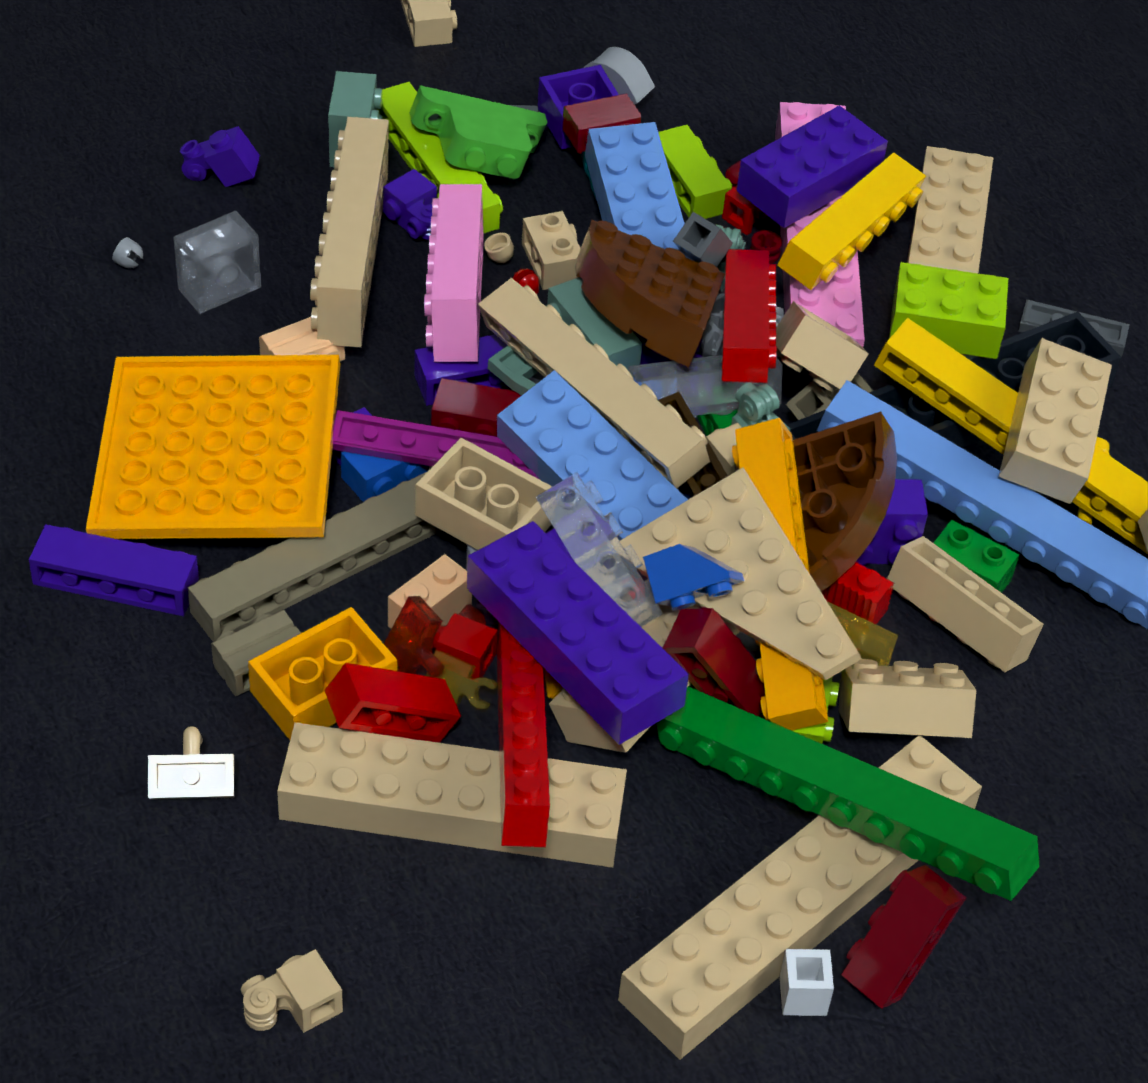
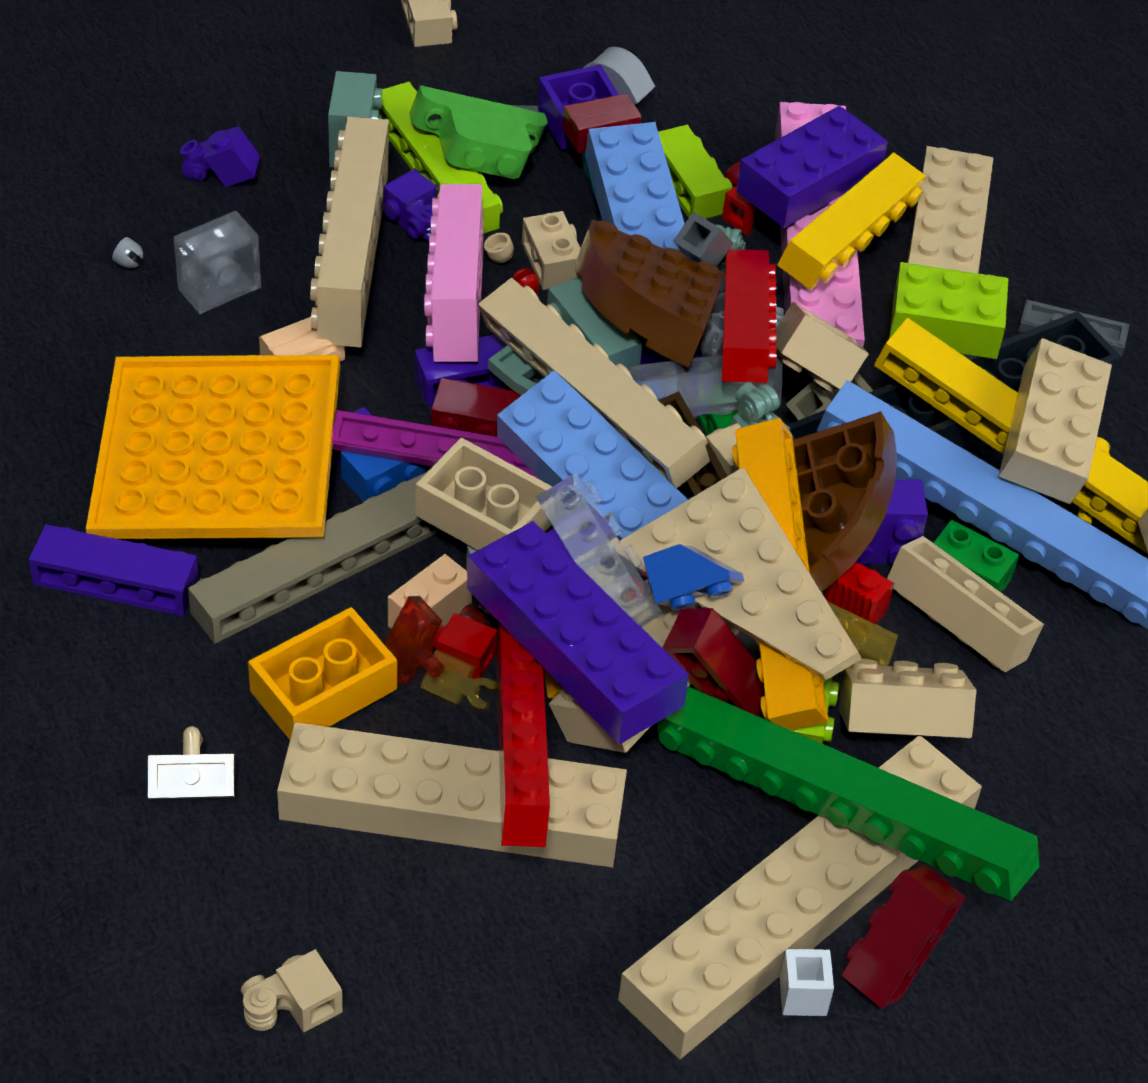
(235, 649): dark tan brick -> none
(392, 703): red brick -> none
(770, 240): dark red bush -> none

